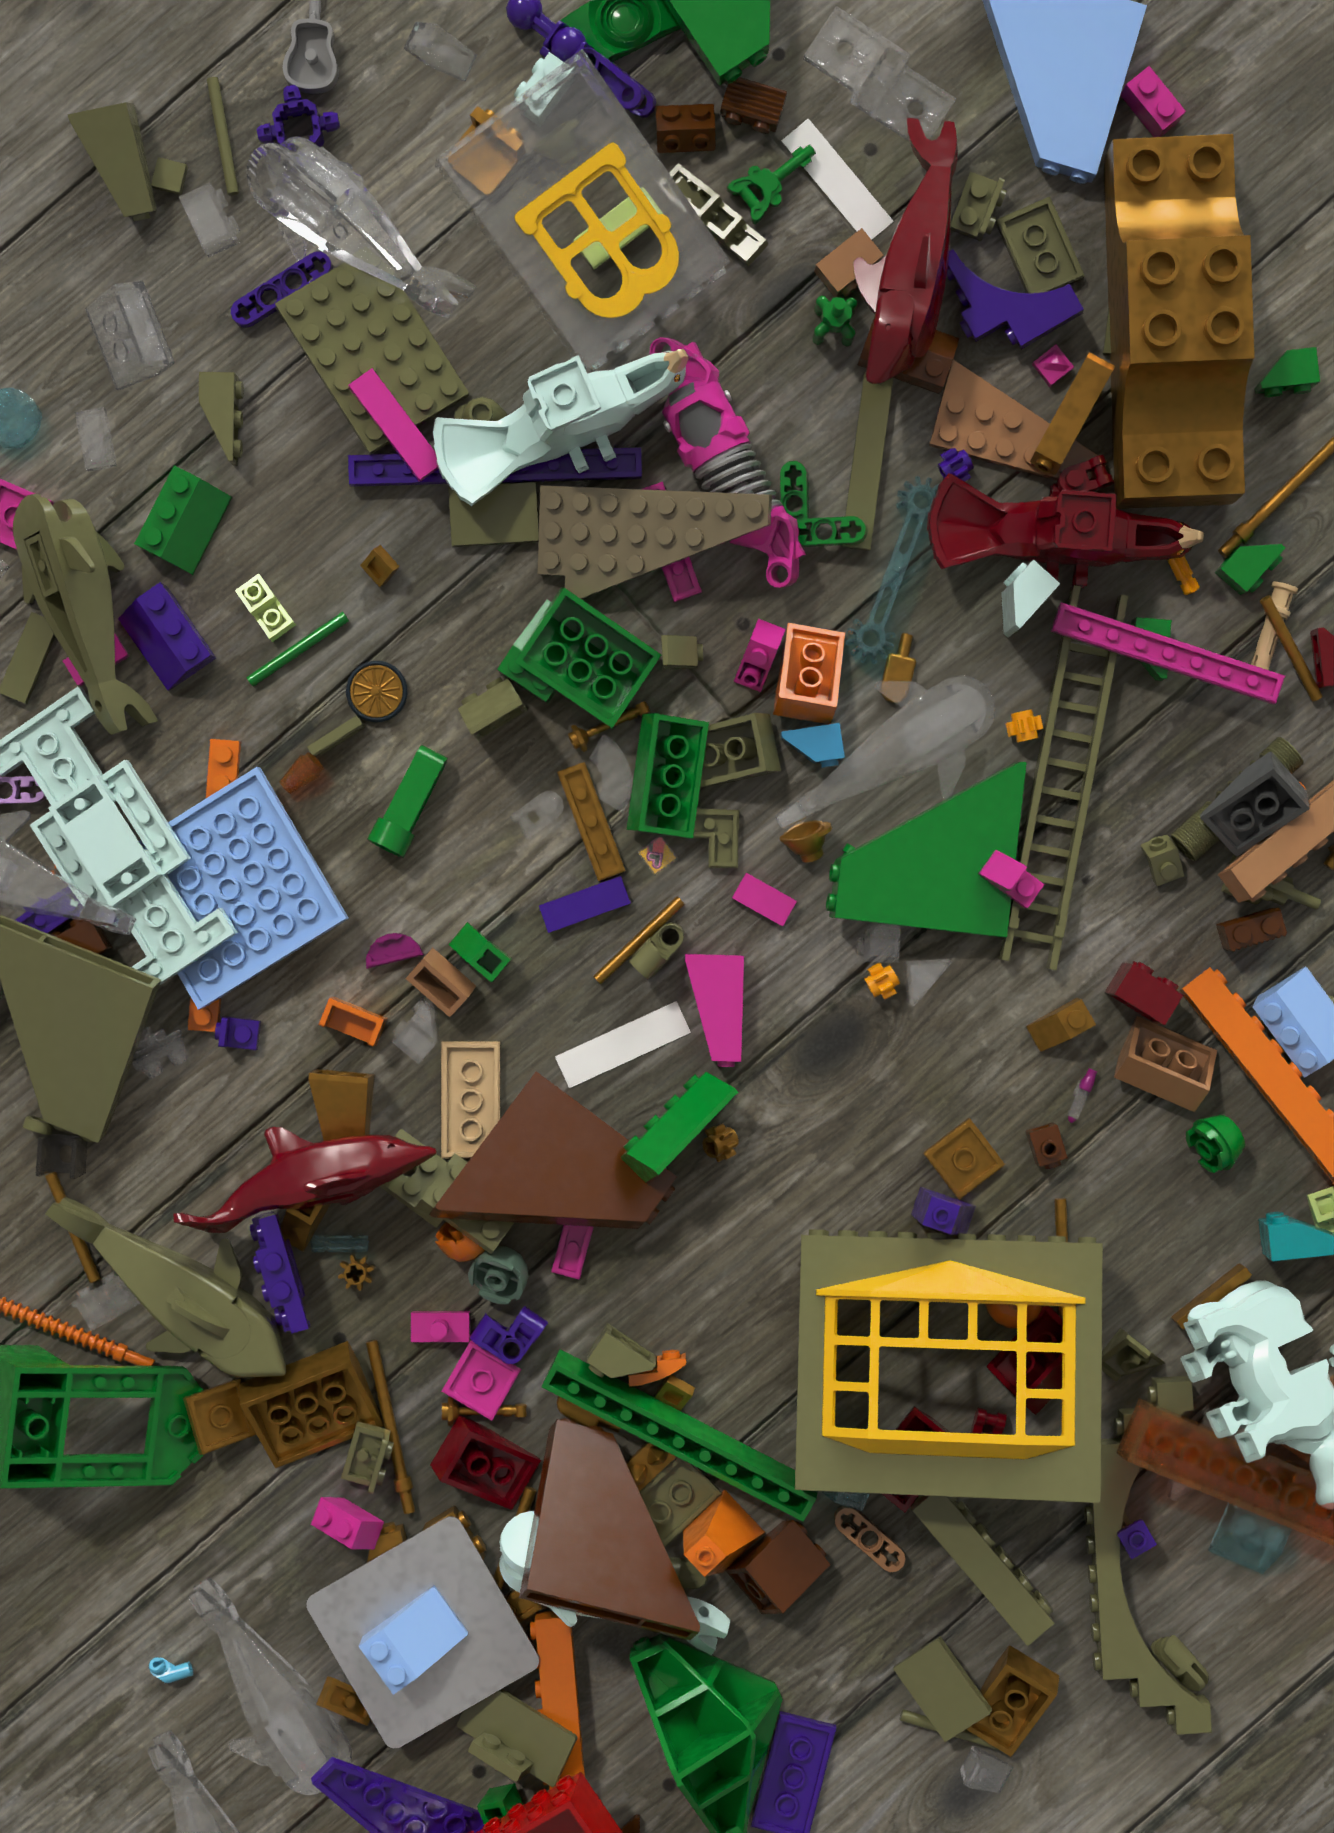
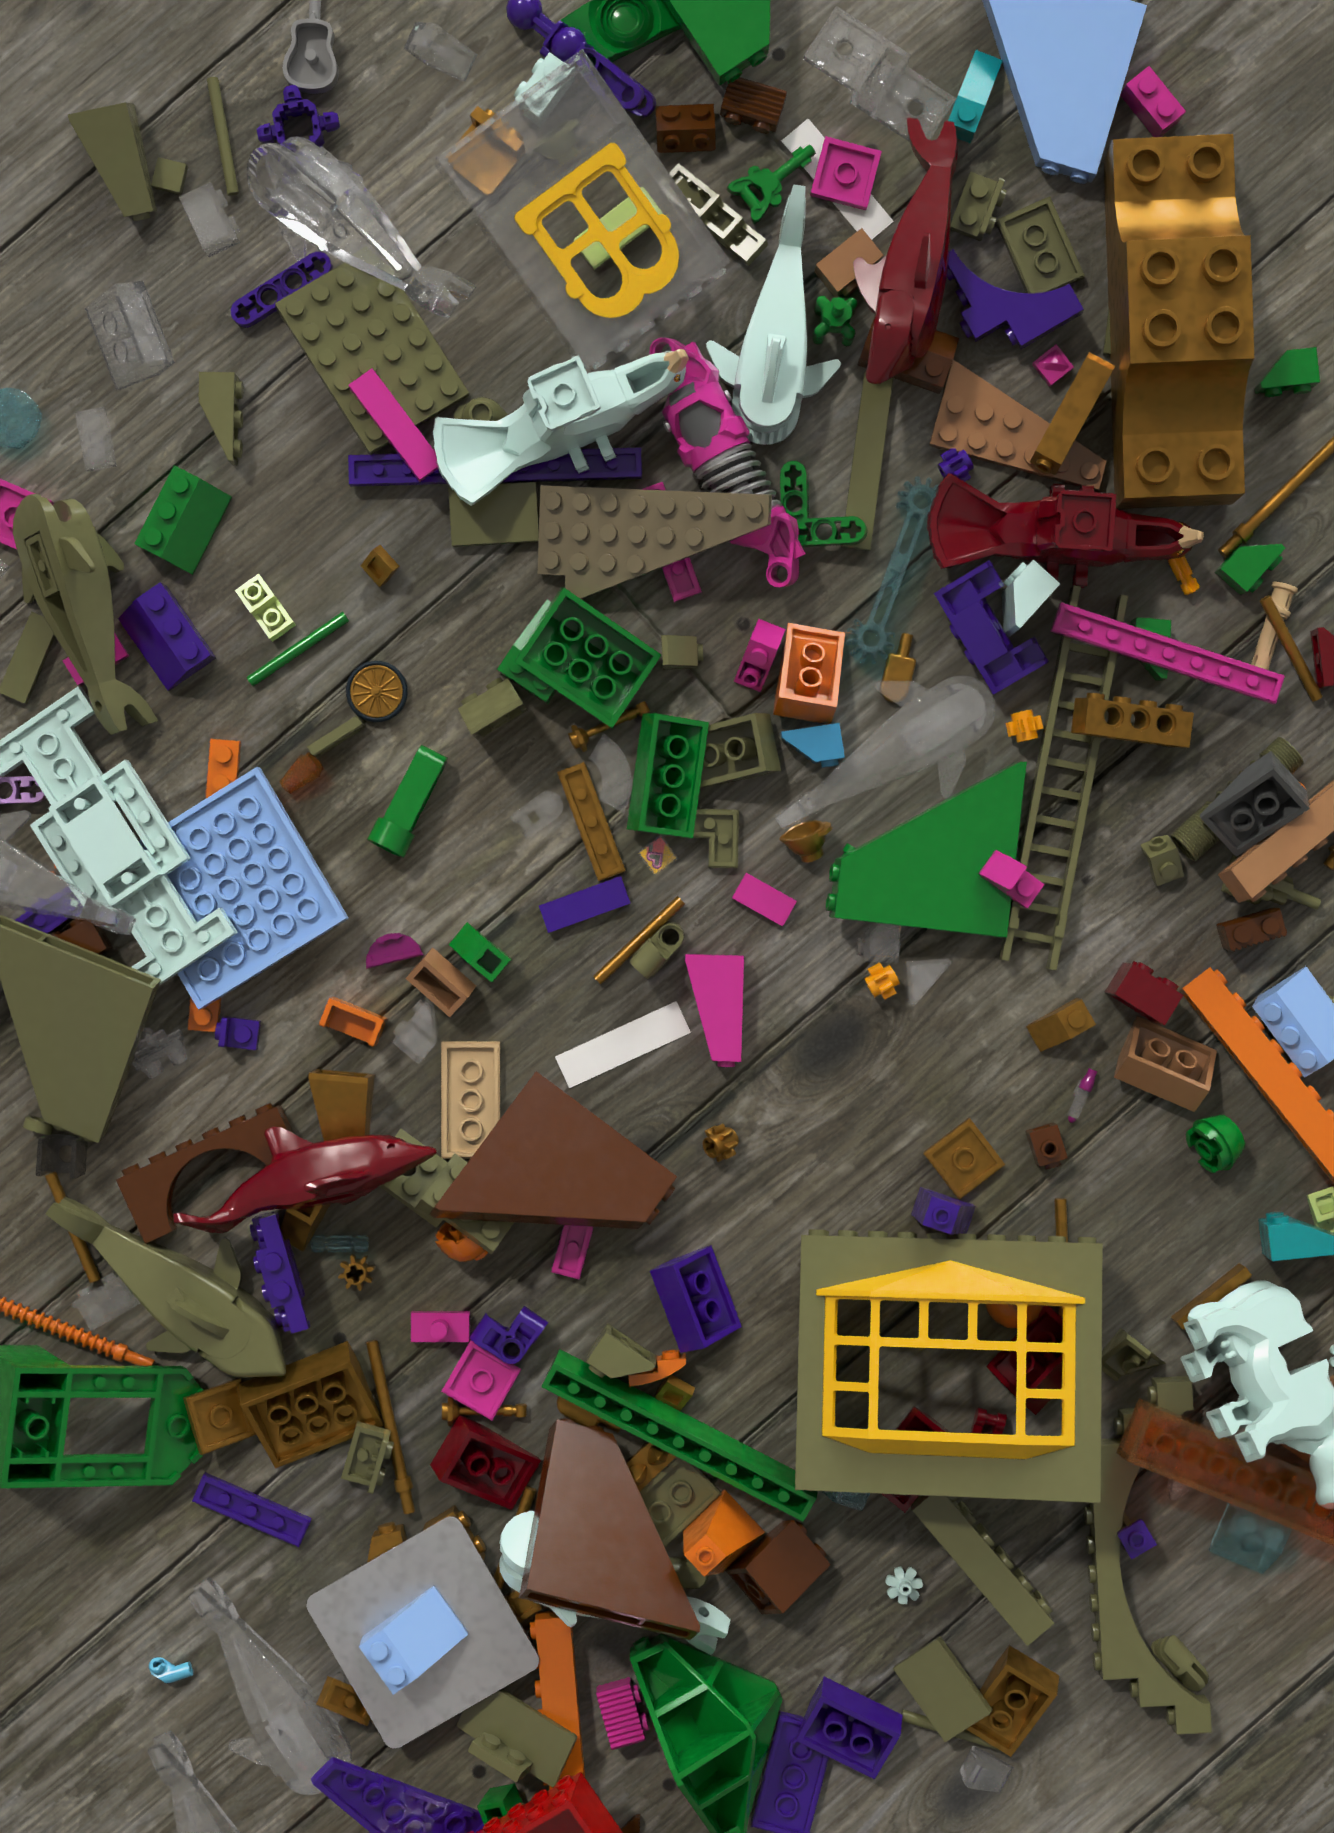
(151, 1188): none -> reddish brown arch
(251, 1509): none -> dark purple tile
(347, 1523): dark pink brick -> none
(499, 1275): sand green cylinder -> none
(621, 1713): none -> dark pink brick
(677, 1126): green slope -> none
(695, 1299): none -> dark purple slope
(772, 364): none -> light aqua animal
(845, 173): none -> dark pink tile
(850, 1728): none -> dark purple slope
(891, 1546): medium nougat beam -> none
(903, 1584): none -> light aqua plant
(974, 94): none -> teal slope
(982, 633): none -> dark purple bracket
(1076, 476): dark red plate -> none
(1090, 721): none -> pearl gold brick

